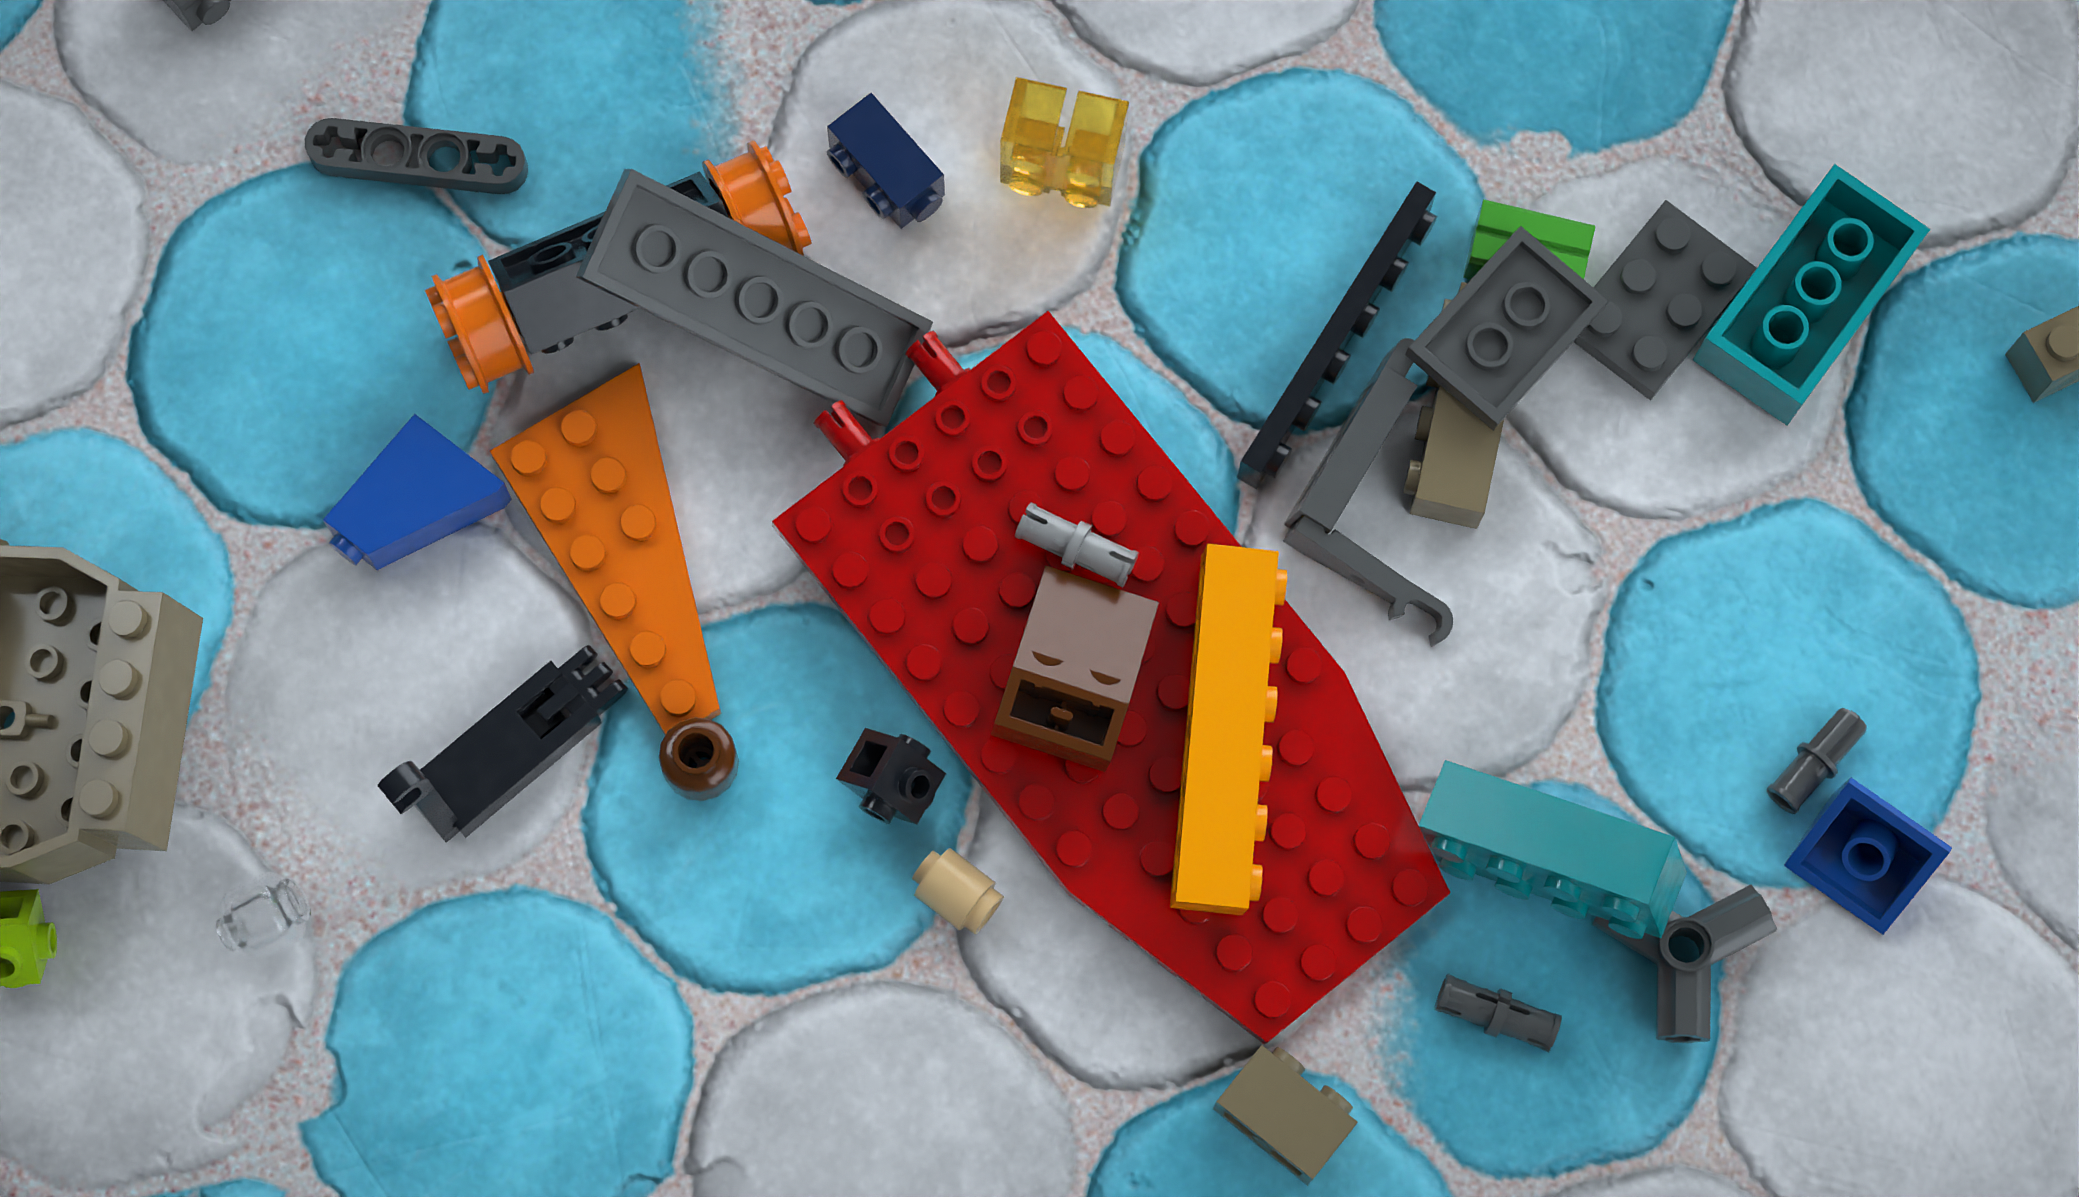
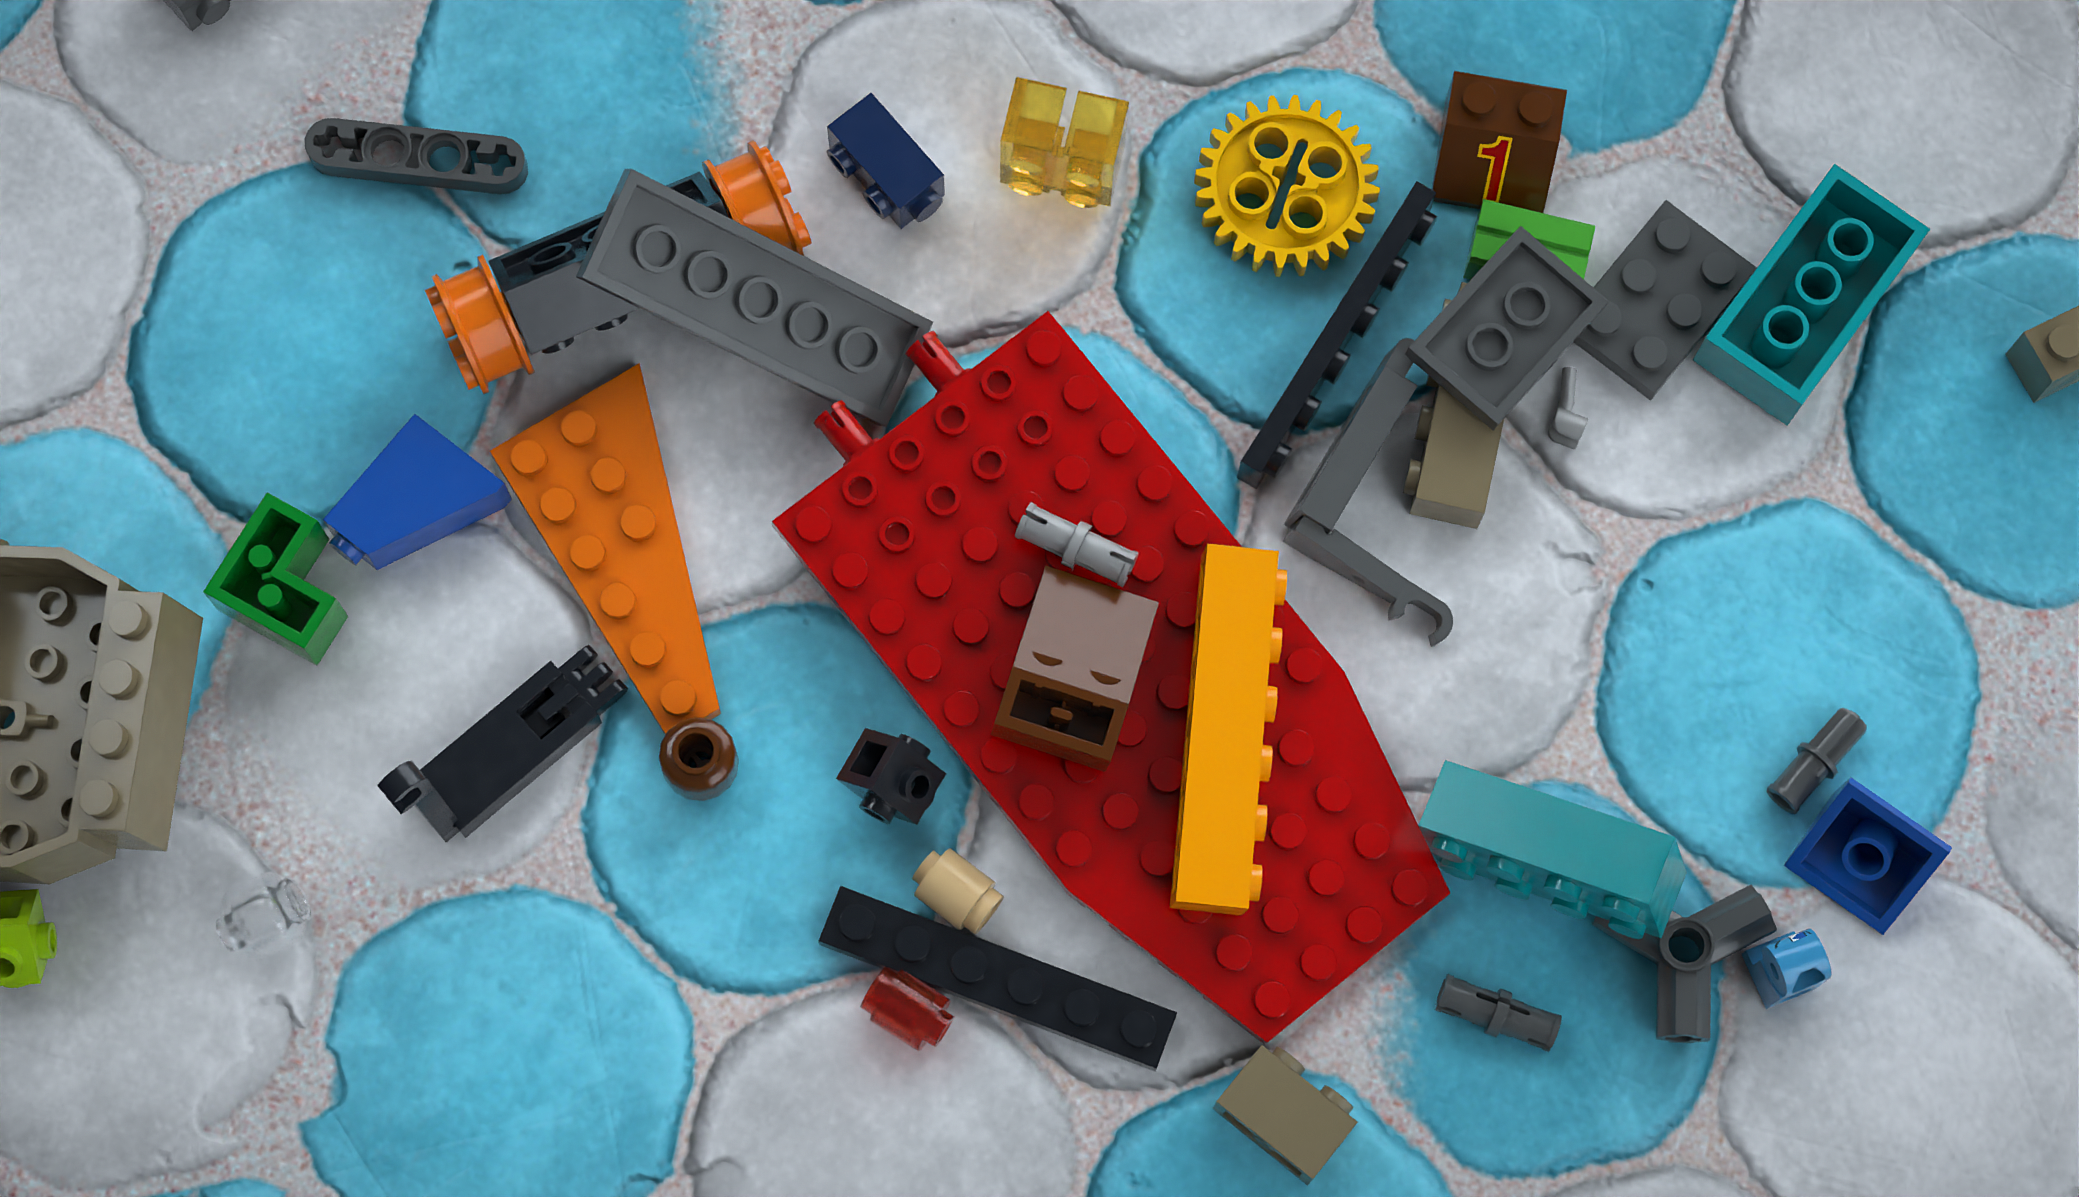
(265, 582): none -> green brick
(908, 1008): none -> clear red brick
(998, 978): none -> black plate
(1335, 202): none -> yellow gear
(1497, 142): none -> reddish brown slope
(1566, 425): none -> light grey hand
(1788, 966): none -> dark azure leg

